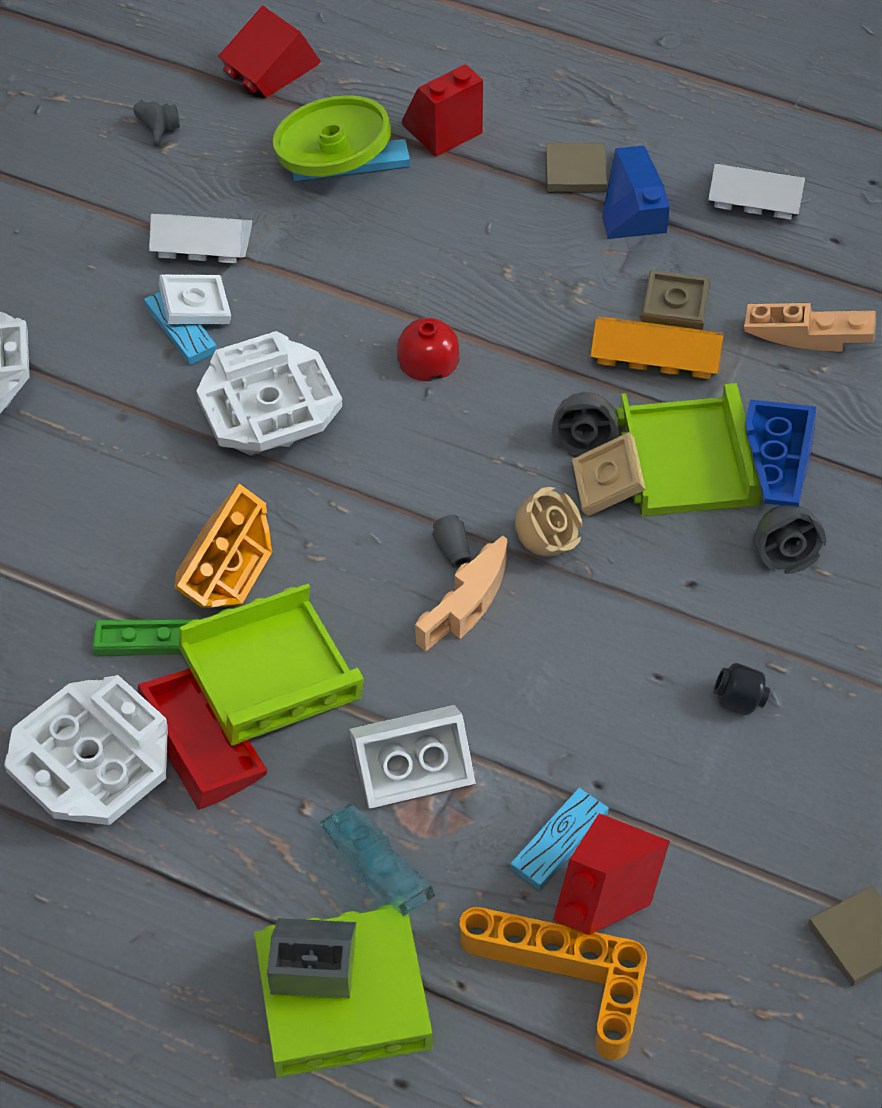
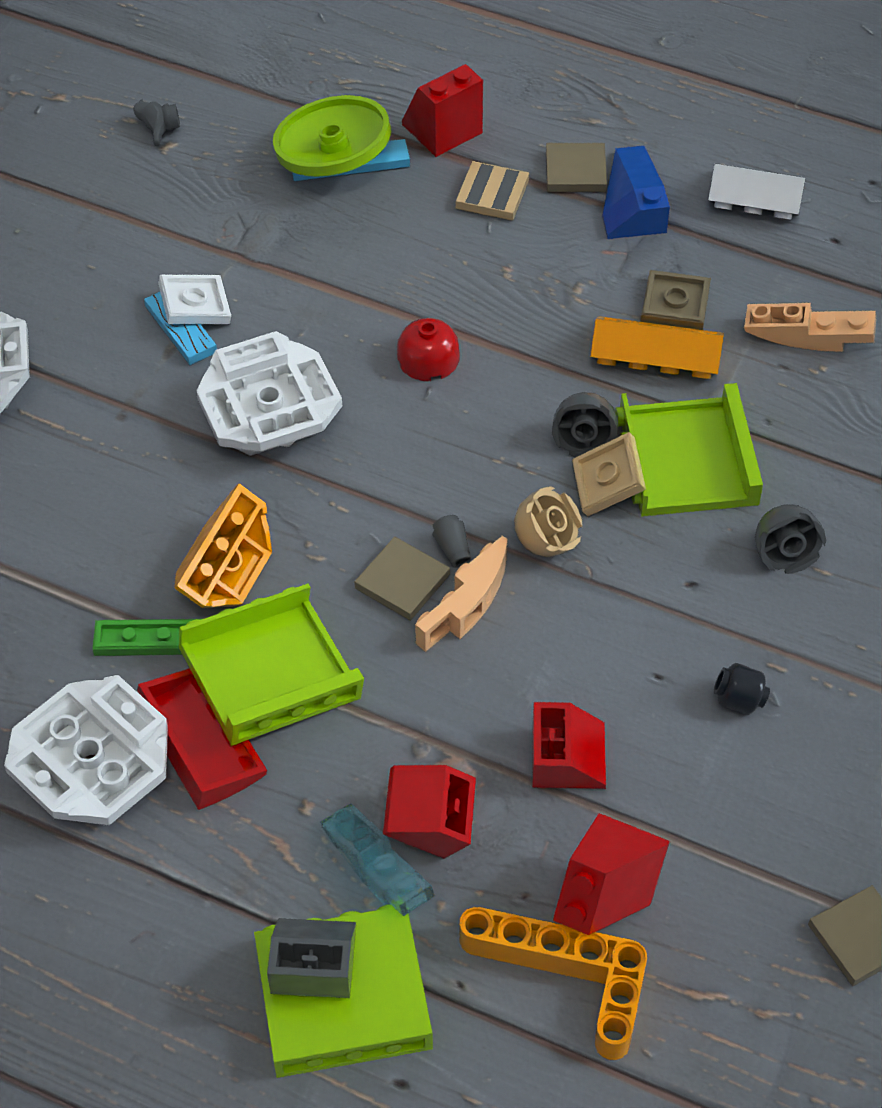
(199, 237): white slope -> none
(267, 54): red slope -> none
(402, 578): none -> dark tan tile
(412, 756): white slope -> none
(430, 808): none -> red slope
(492, 190): none -> tan tile
(557, 839): medium azure tile -> none
(567, 747): none -> red slope
(781, 448): blue wedge -> none

